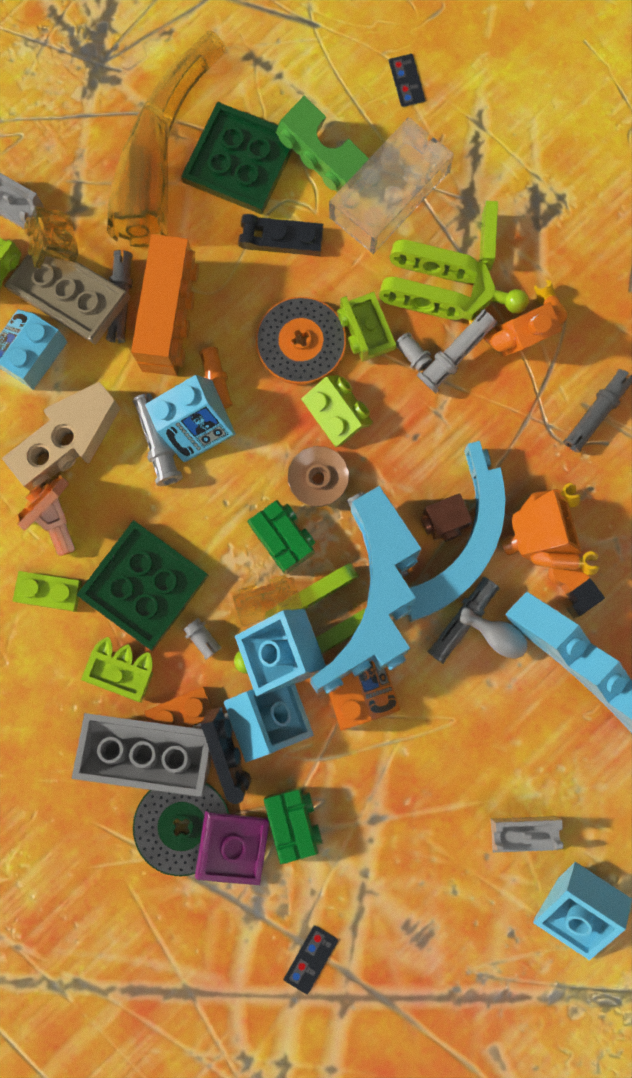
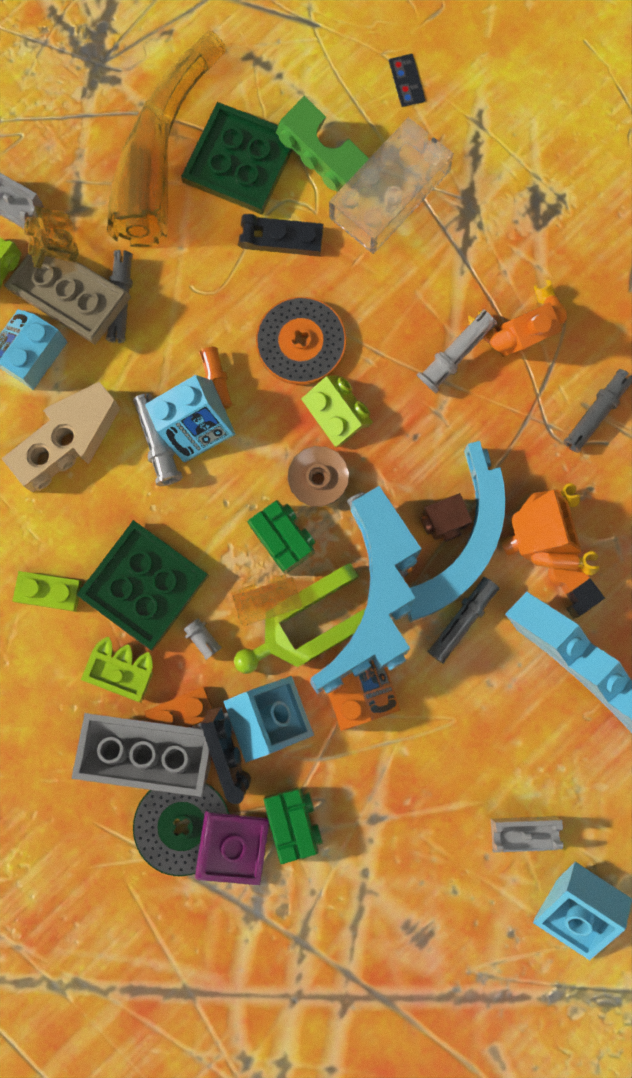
(47, 512): orange piece -> none
(165, 305): orange piece -> none
(280, 651): medium azure slope -> none
(310, 959): black sticker -> none
(367, 326): lime bracket -> none
(413, 352): light grey pin -> none
(450, 266): lime piece -> none
(488, 234): lime tile -> none
(500, 635): light grey piece -> none

